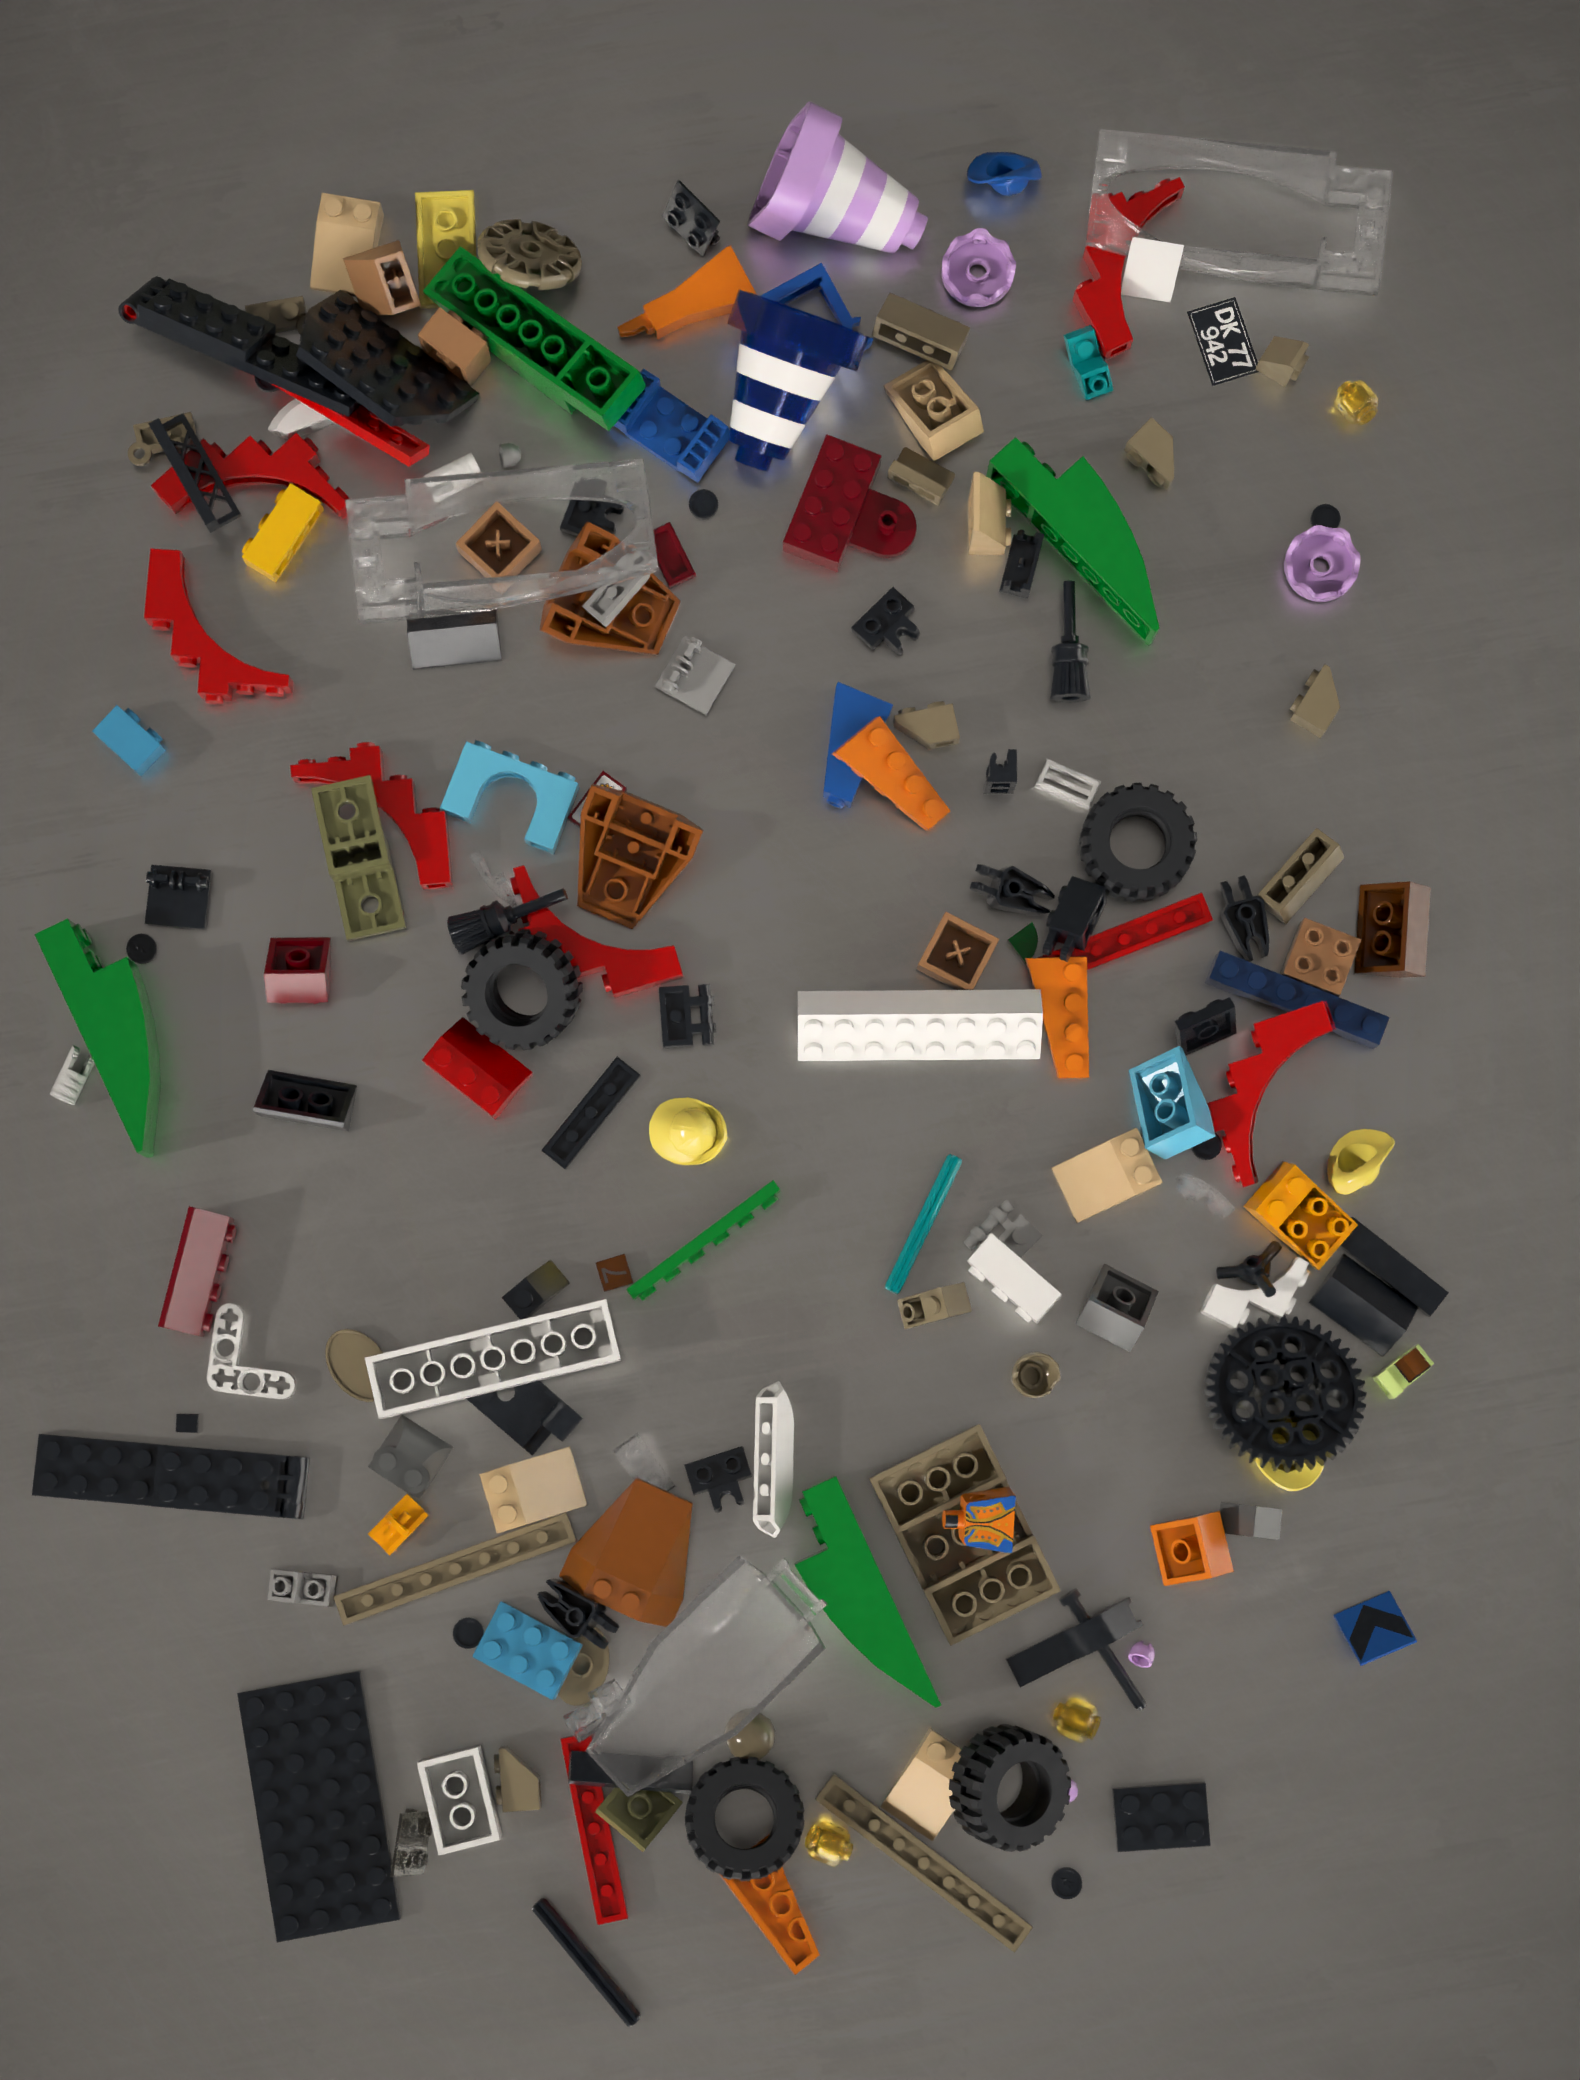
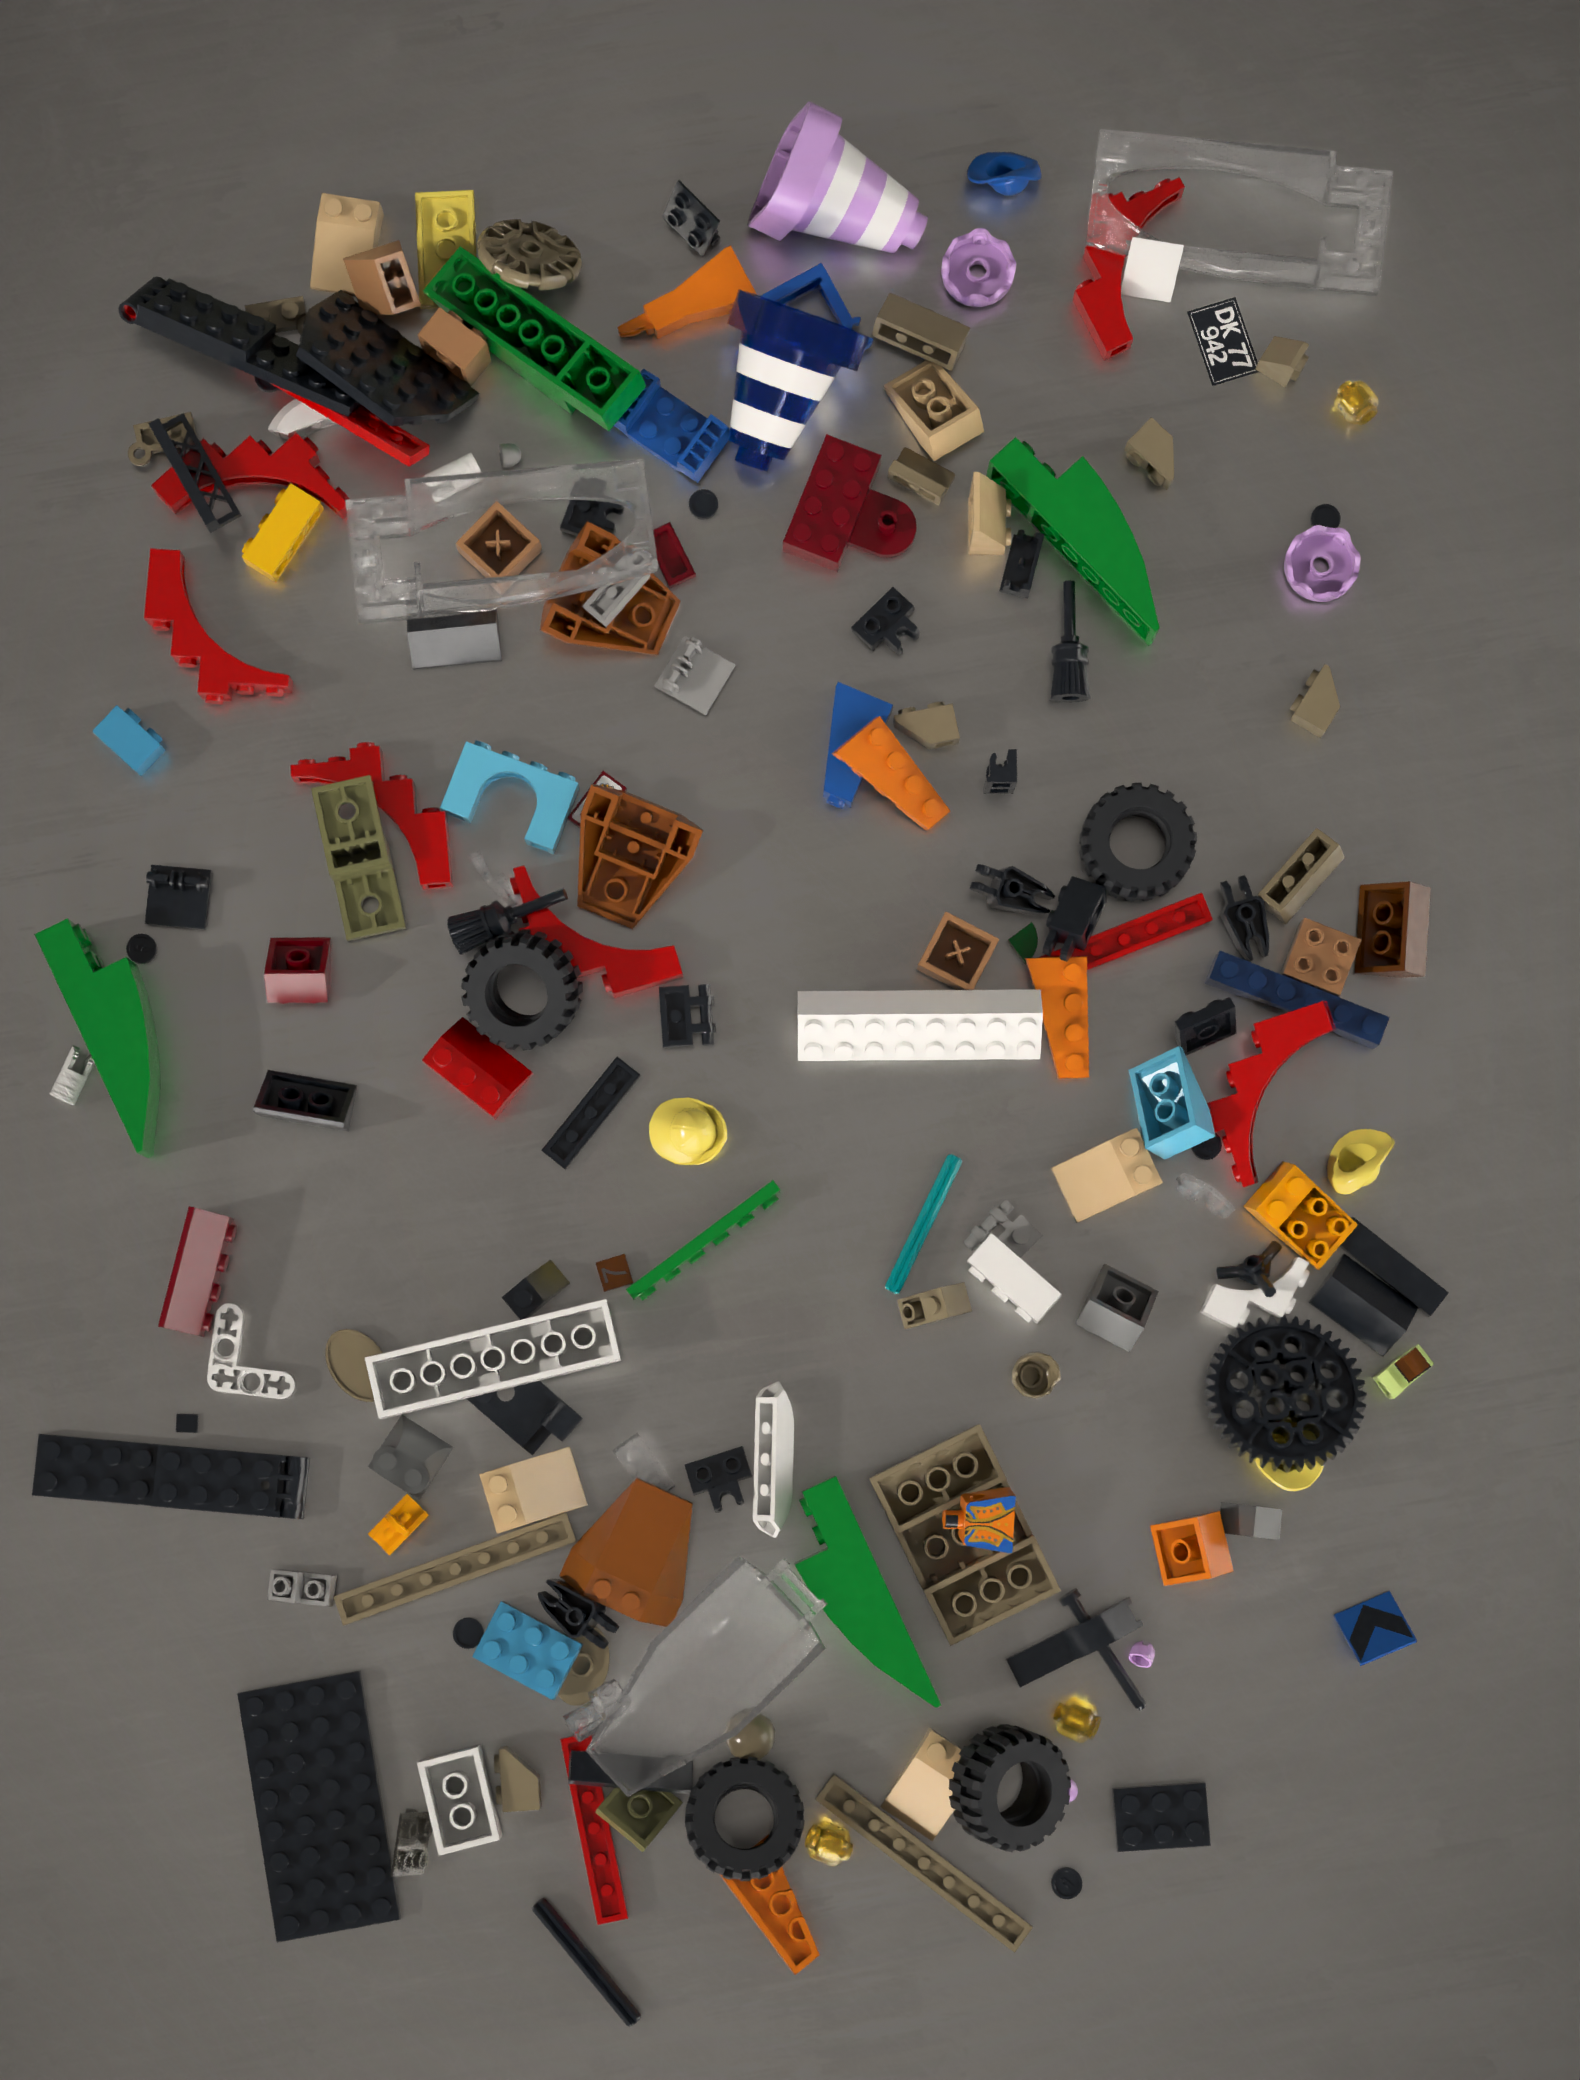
(1086, 804): white tile -> none
(1087, 363): teal slope -> none

